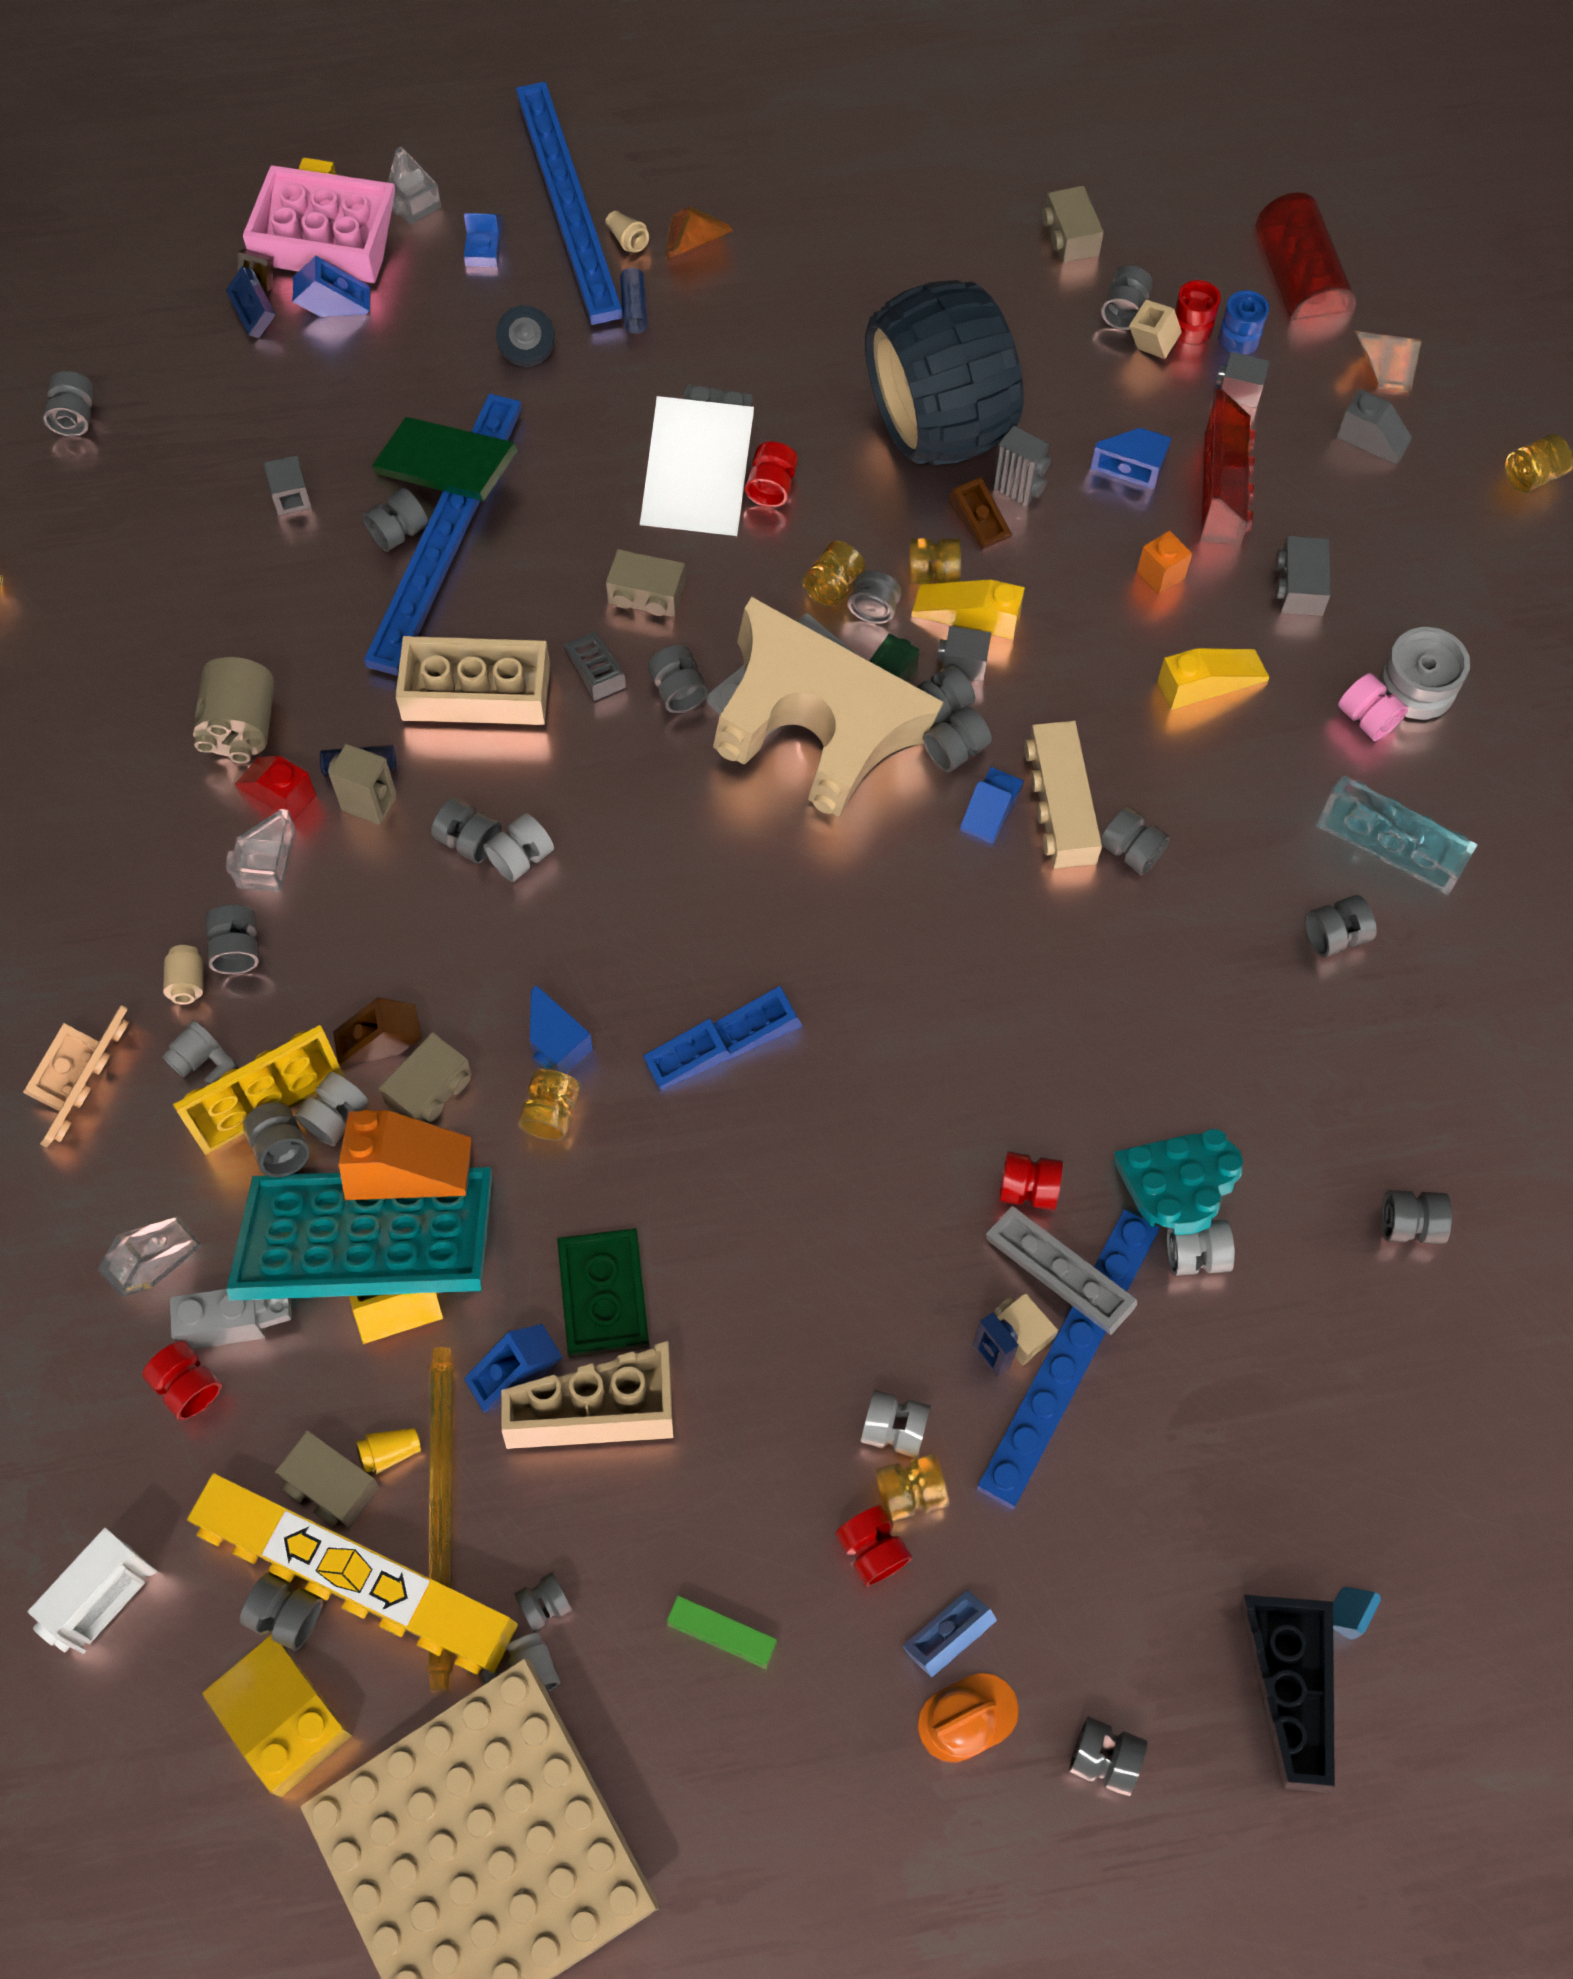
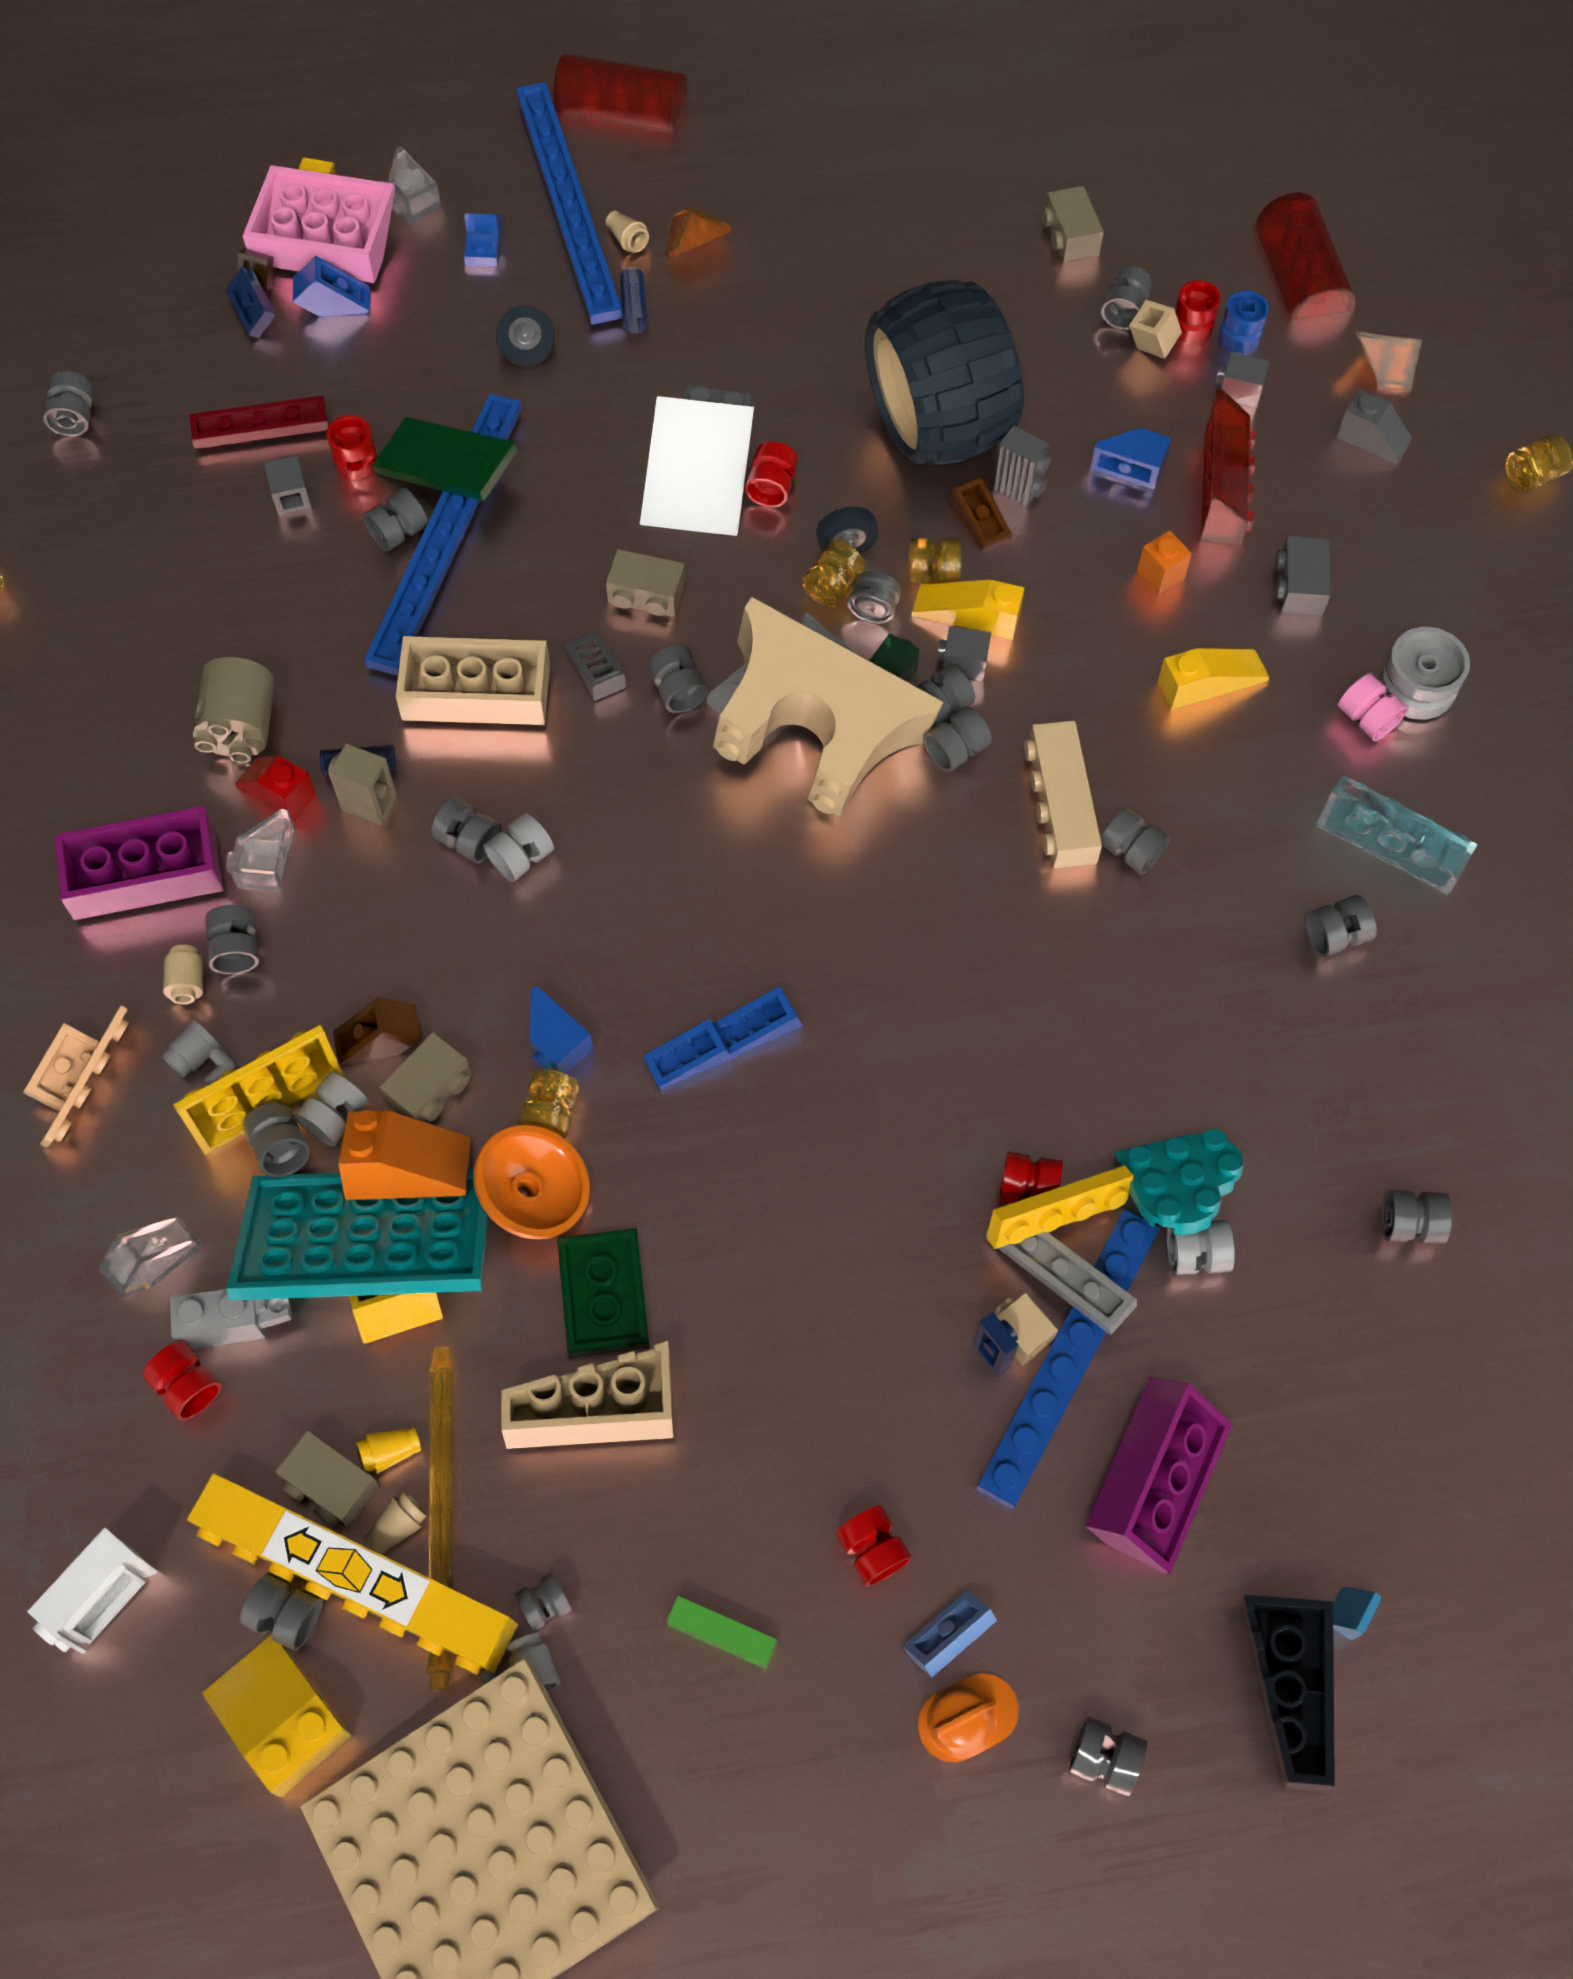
(138, 863): none -> magenta brick
(258, 422): none -> dark red plate
(352, 447): none -> red wheel
(396, 1522): none -> tan cone
(514, 1360): blue slope -> none
(544, 1168): none -> orange dish
(618, 92): none -> clear red brick
(849, 525): none -> black wheel
(880, 1420): light grey wheel -> none
(912, 1487): clear yellow wheel -> none
(991, 805): blue slope -> none
(1059, 1207): none -> yellow plate
(1159, 1473): none -> magenta slope

